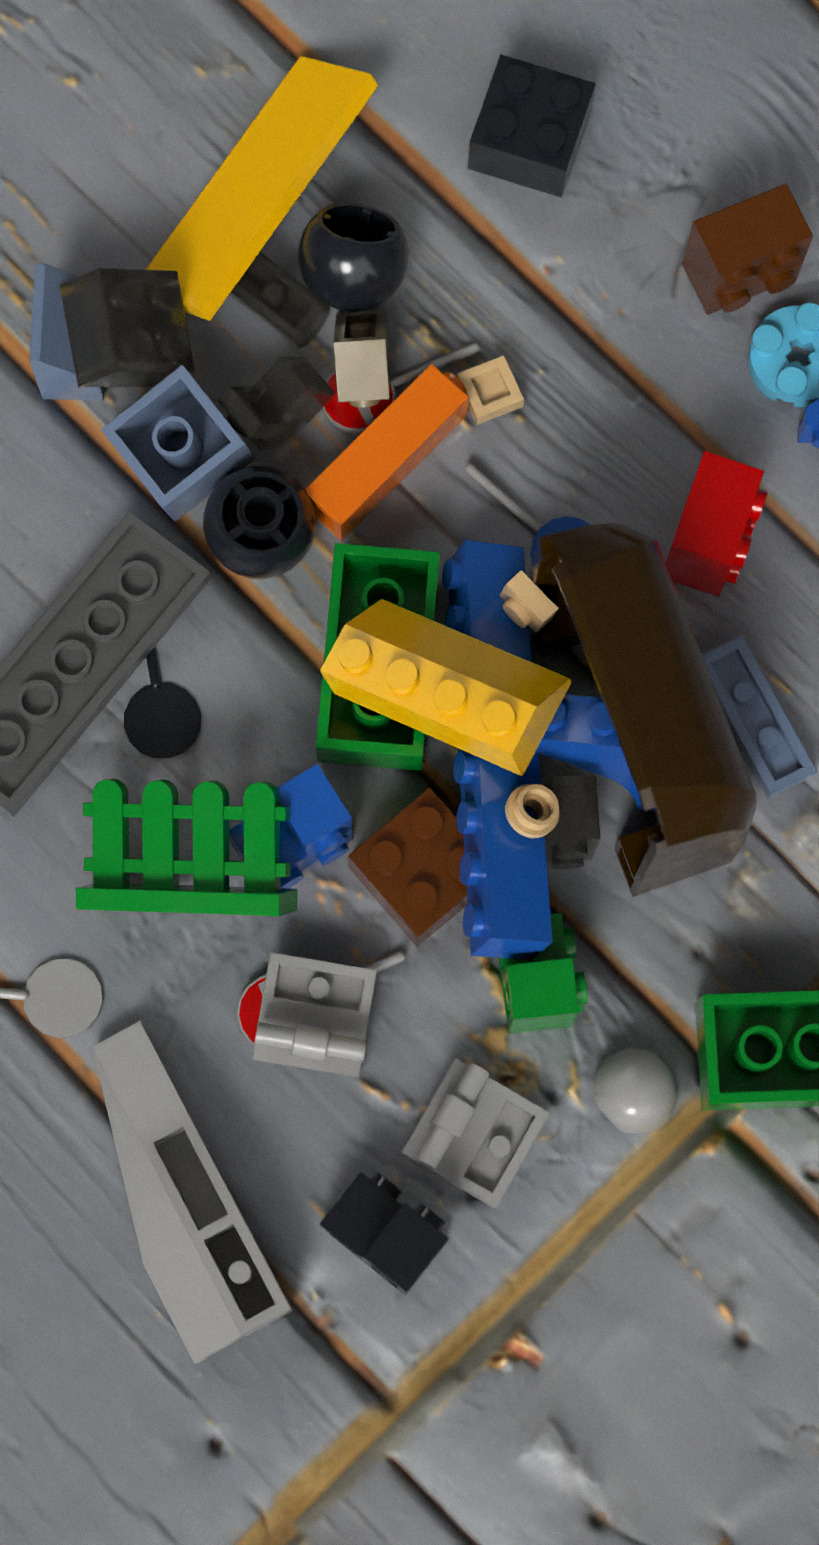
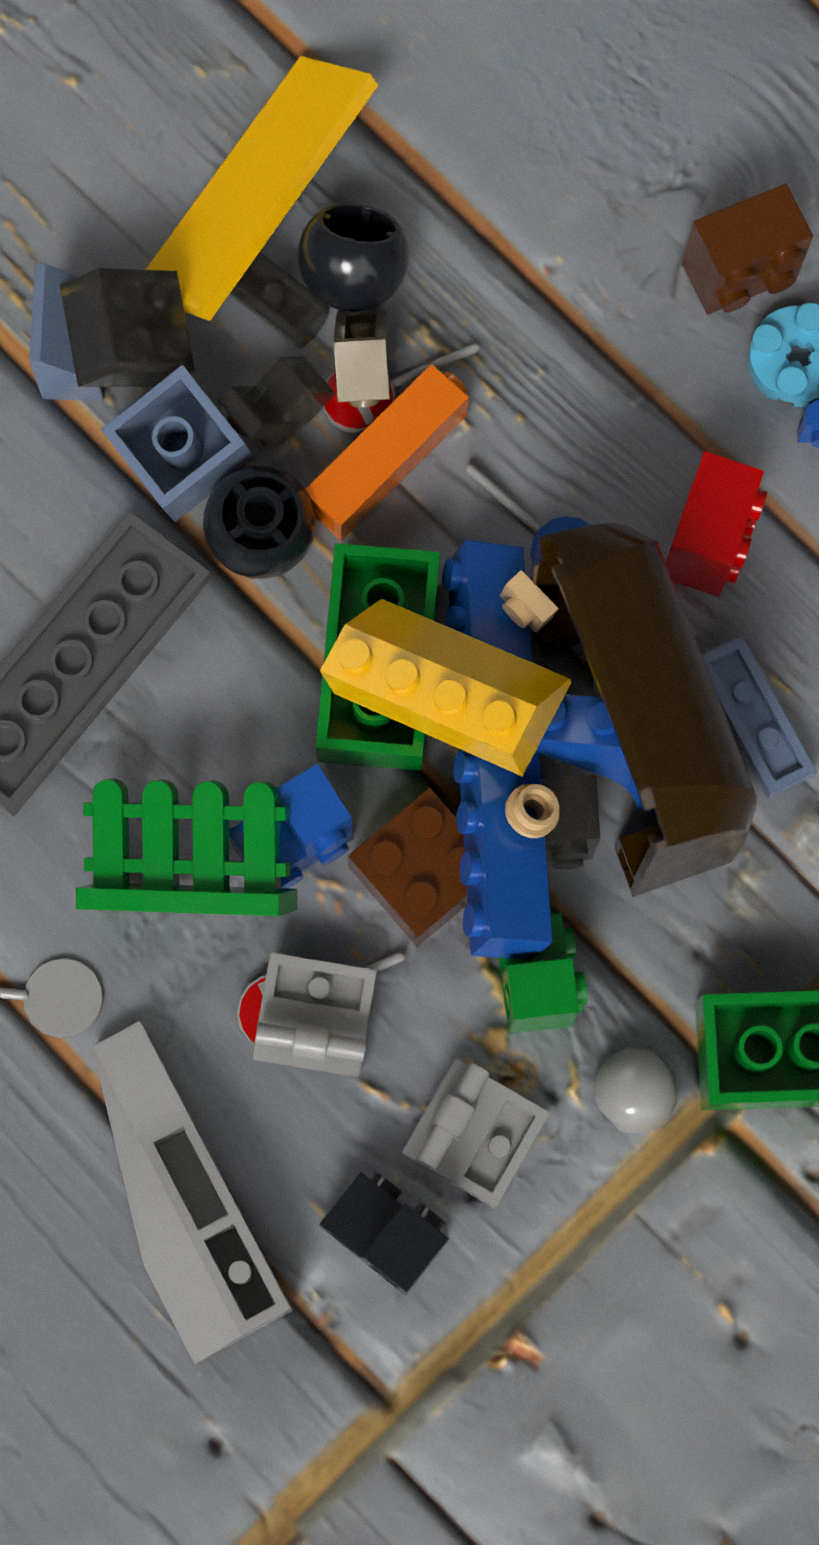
(161, 717): black piece -> none
(491, 390): tan plate -> none
(531, 125): black brick -> none

